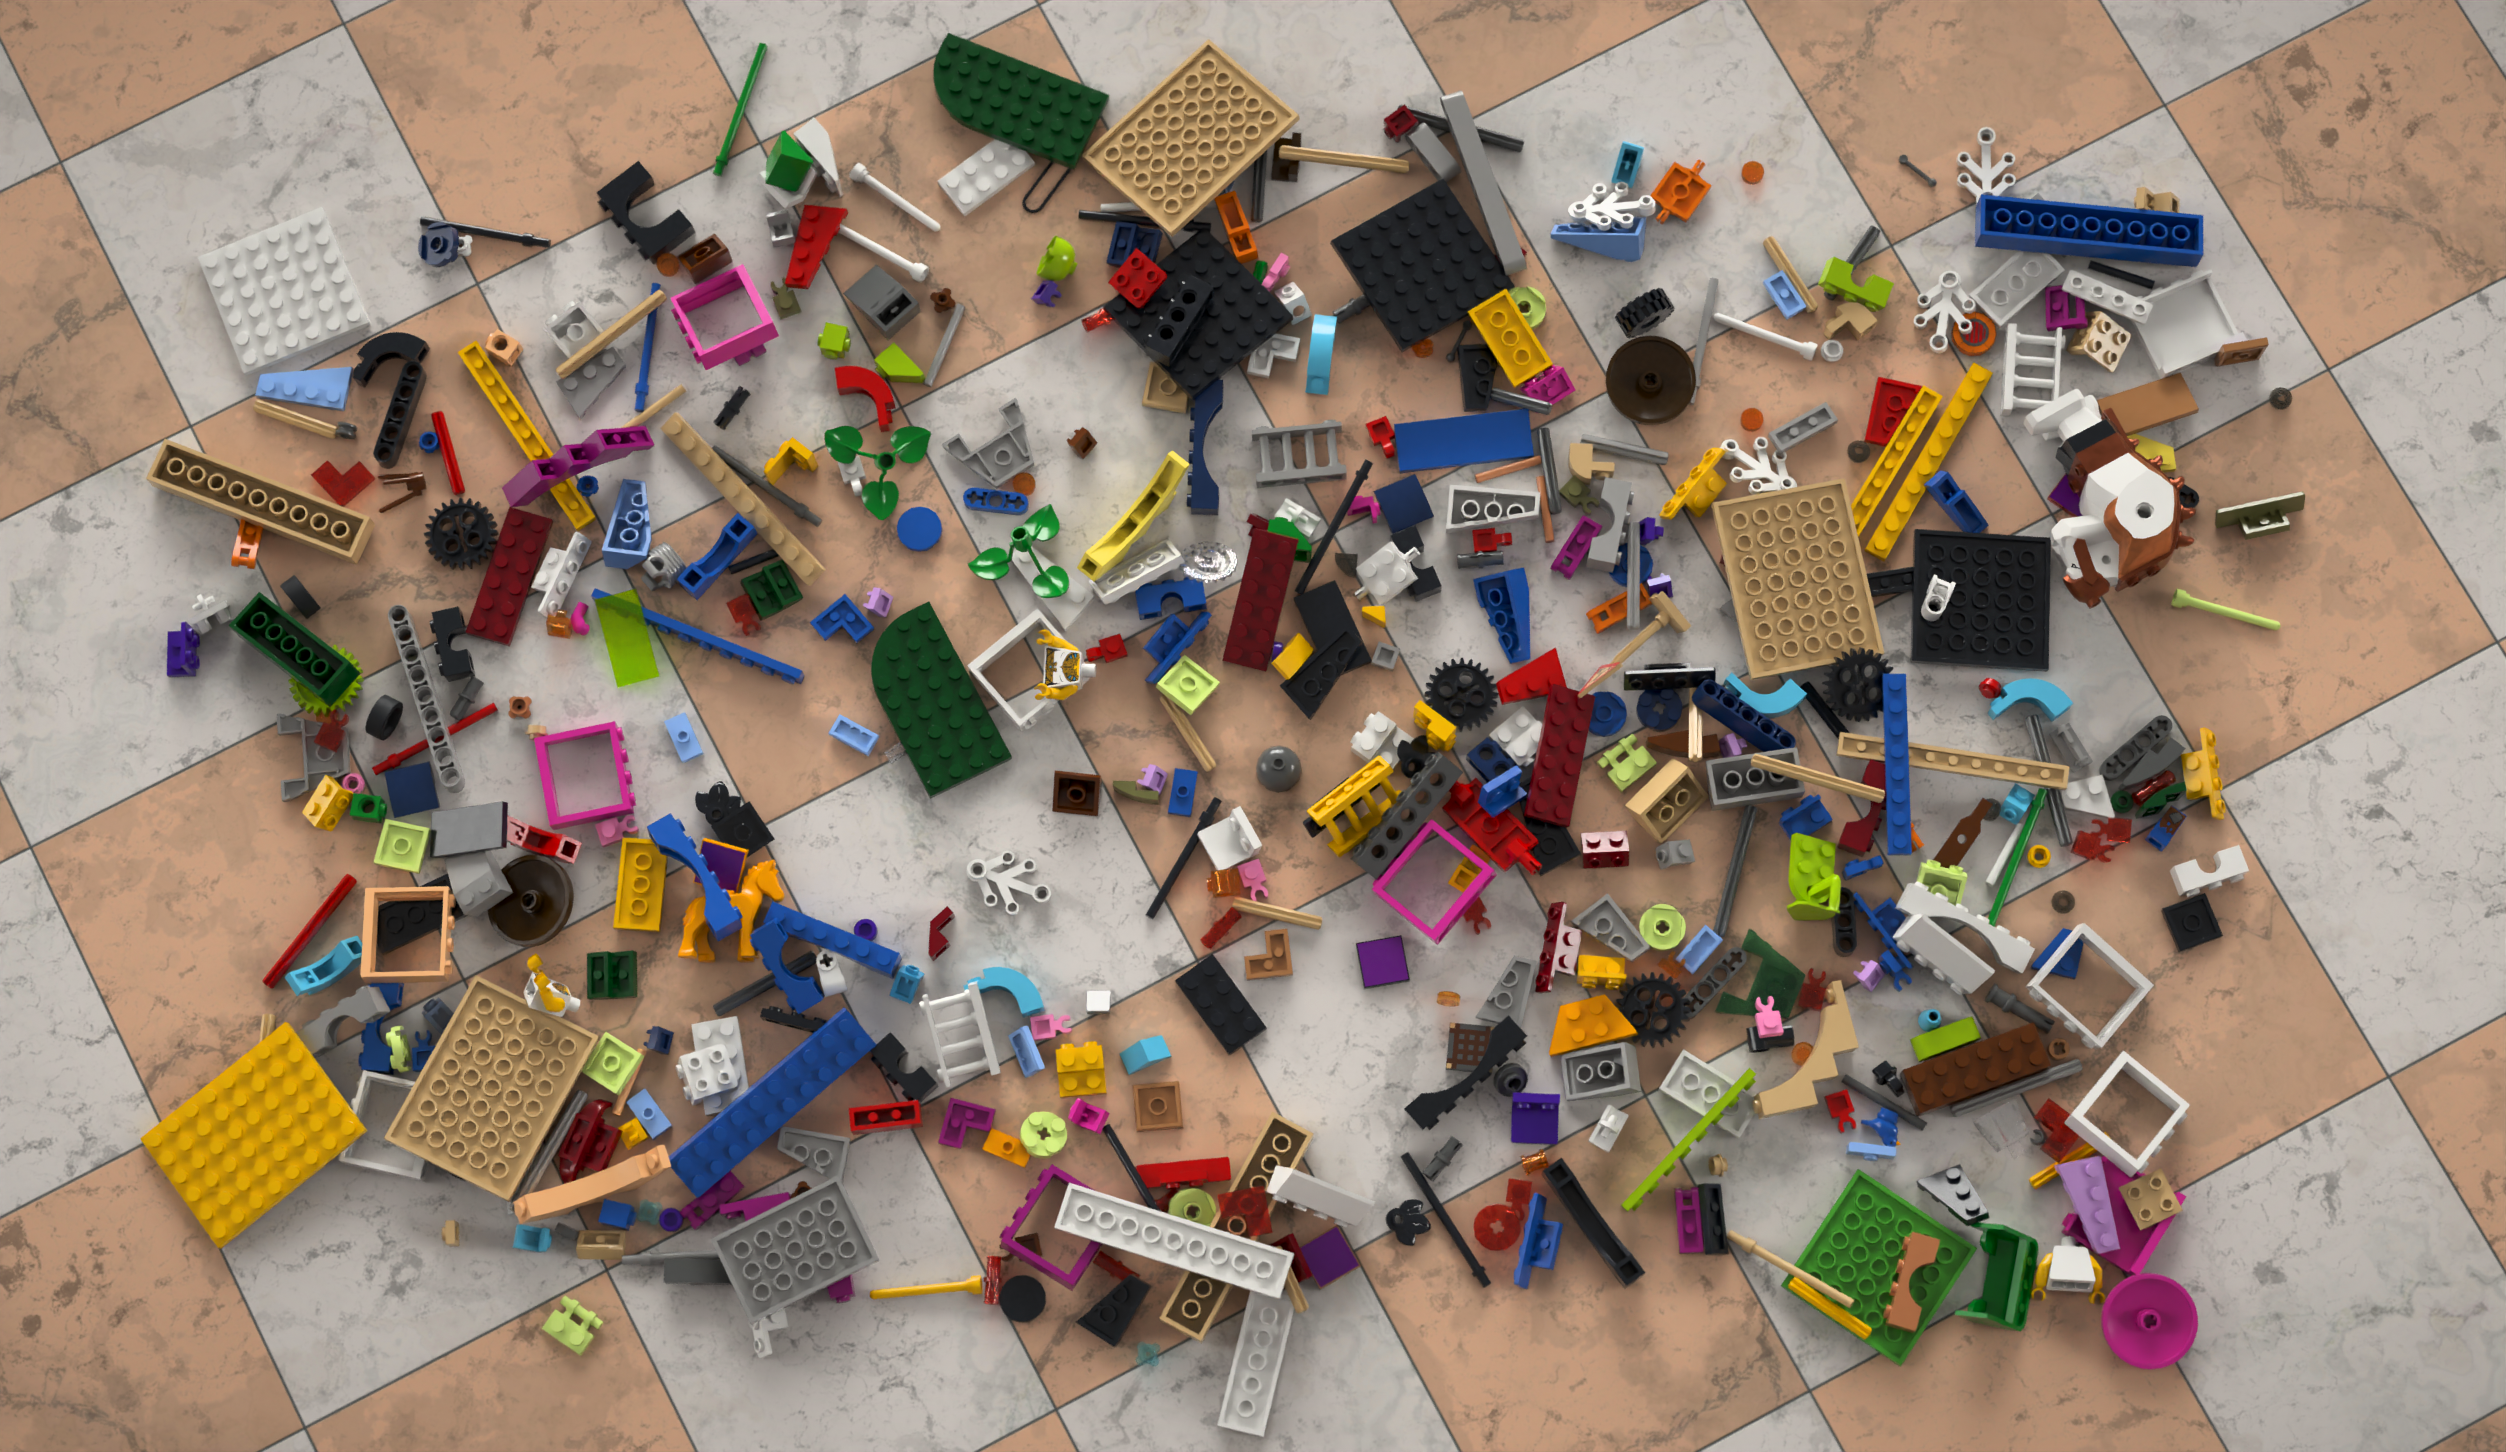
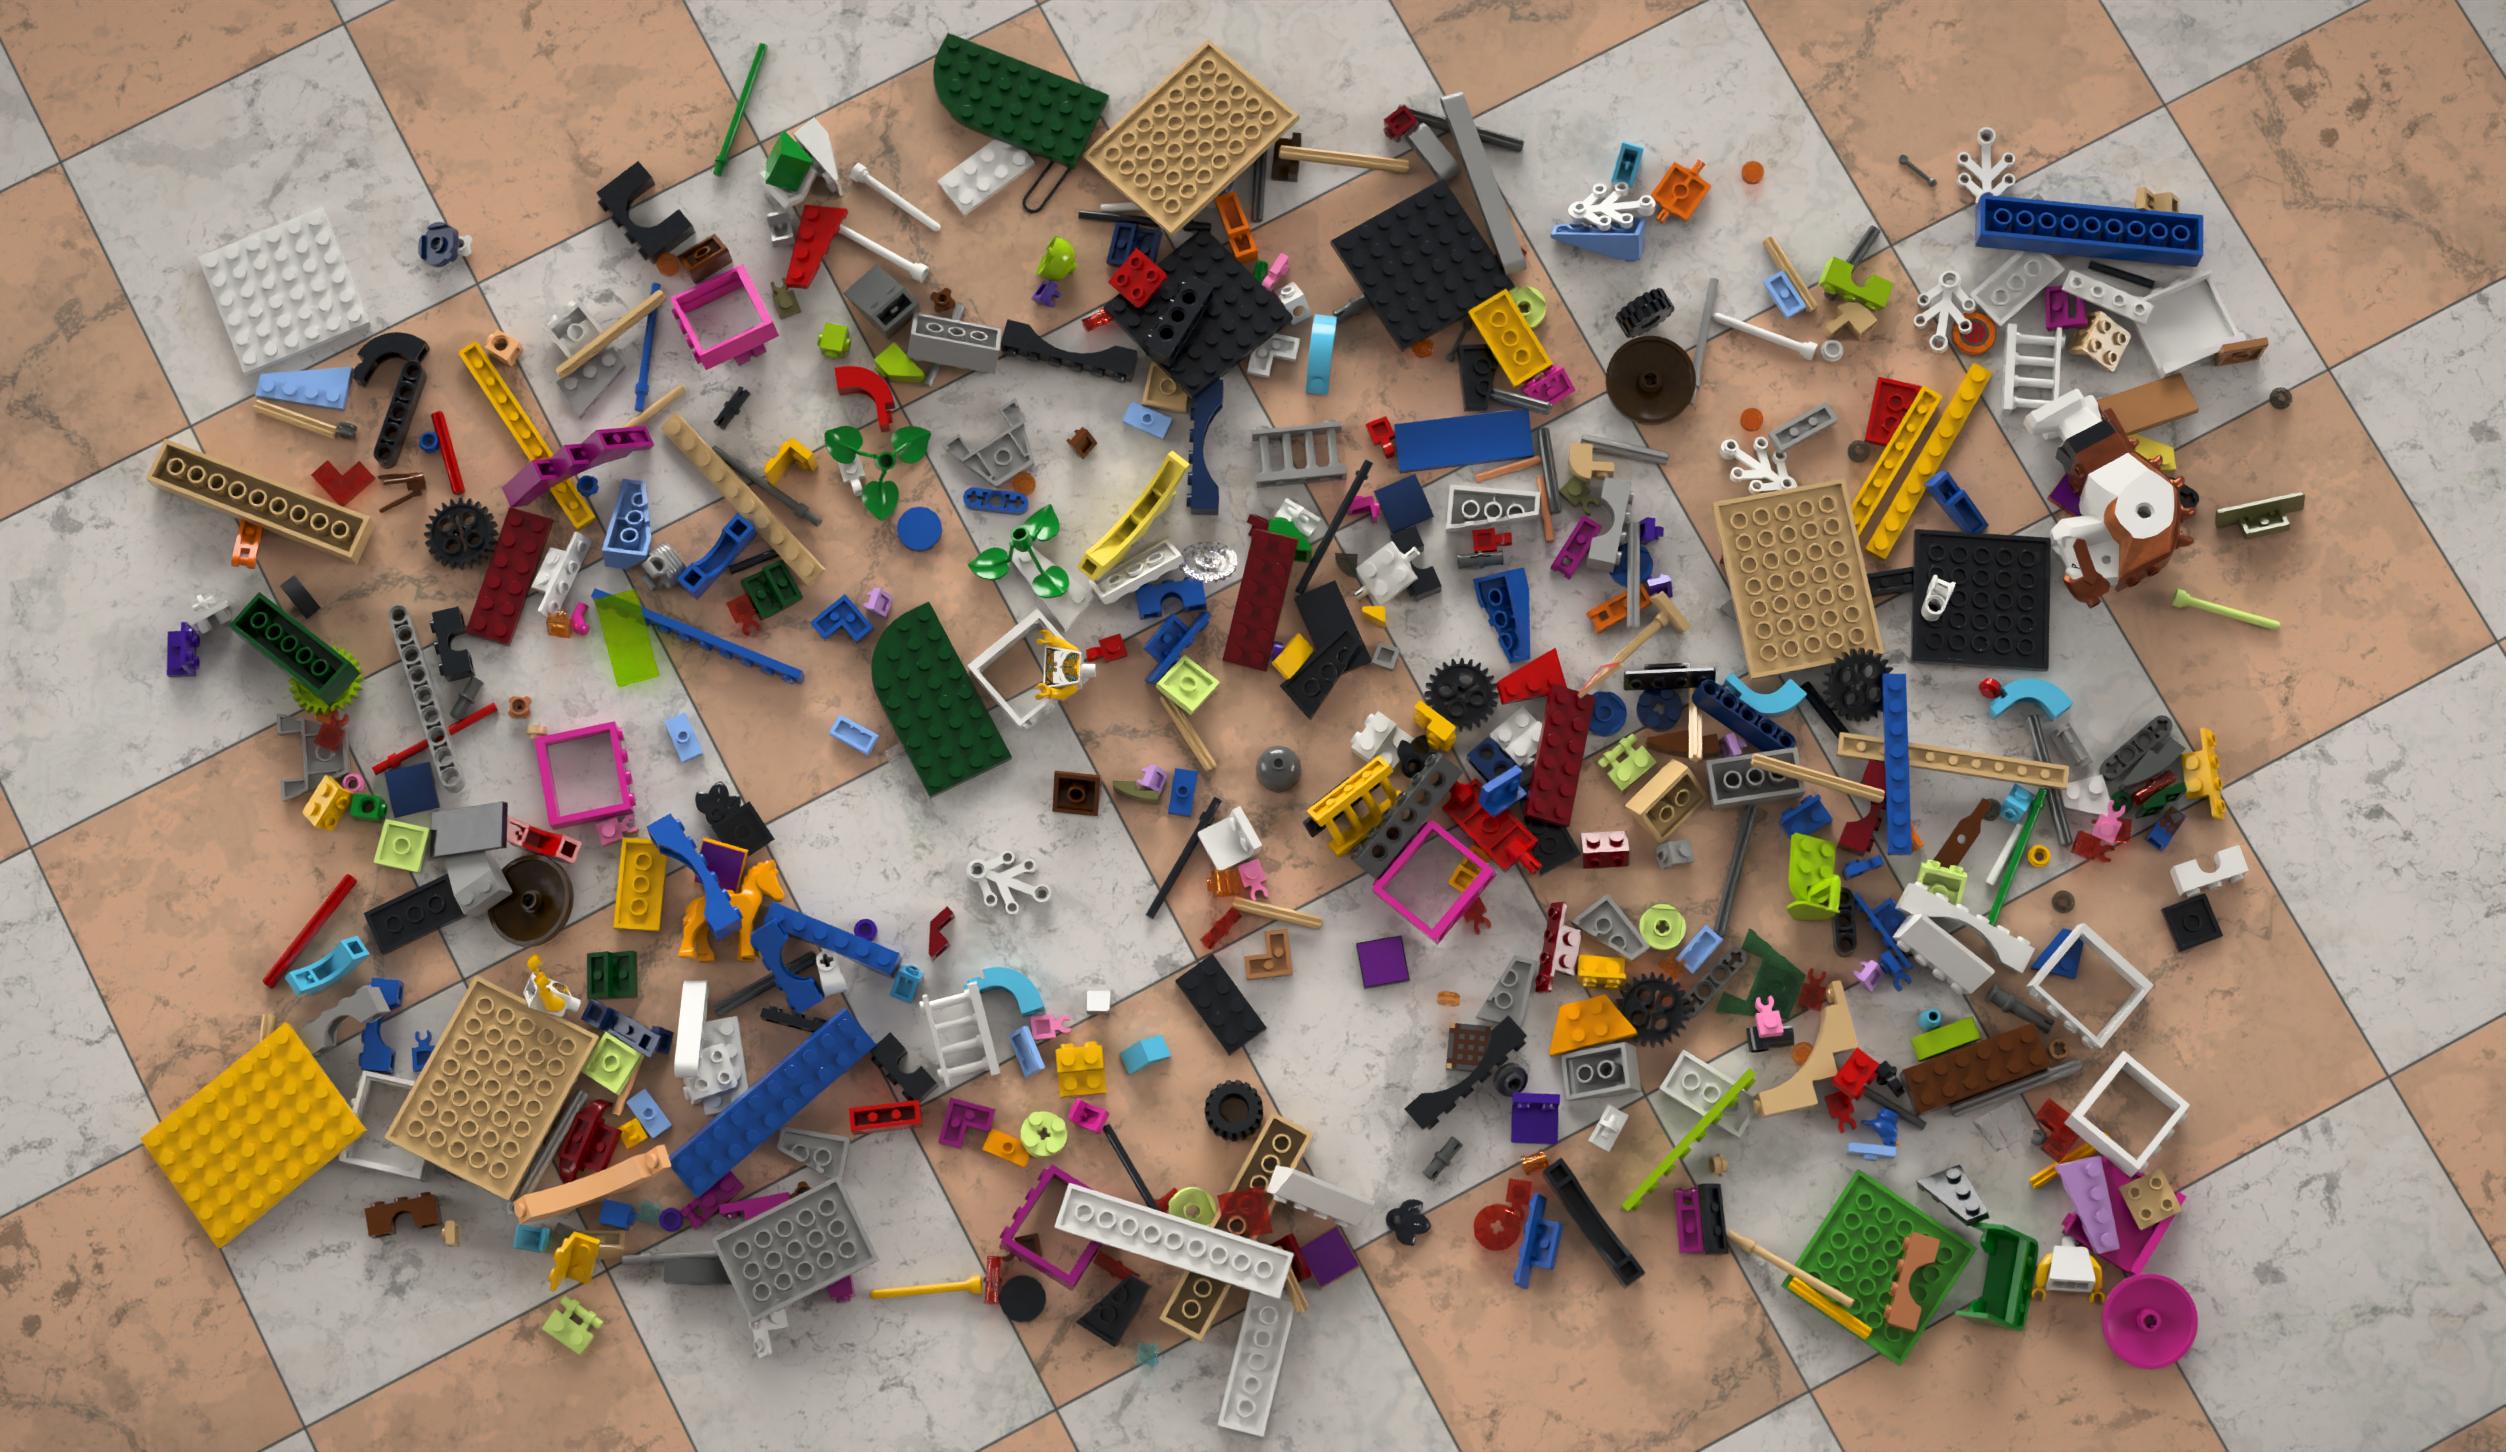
(370, 924): light nougat window -> none
(382, 1217): none -> reddish brown arch
(384, 717): black tyre -> none
(400, 1049): yellowish green plate -> none
(437, 1014): sand blue bracket -> none
(526, 239): black bar -> none
(574, 1260): none -> yellow bracket
(622, 1027): none -> dark blue slope
(691, 1029): none -> white beam
(954, 343): none -> light grey slope
(1113, 362): none -> black arch
(1147, 420): none -> light blue plate
(1157, 1106): medium nougat tile -> none
(1185, 1172): red bracket -> none
(1234, 1130): none -> black tyre
(1478, 1271): black bar -> none
(1699, 488): yellow bracket -> none
(1854, 1074): none -> red bracket
(2108, 825): none -> bright pink plate

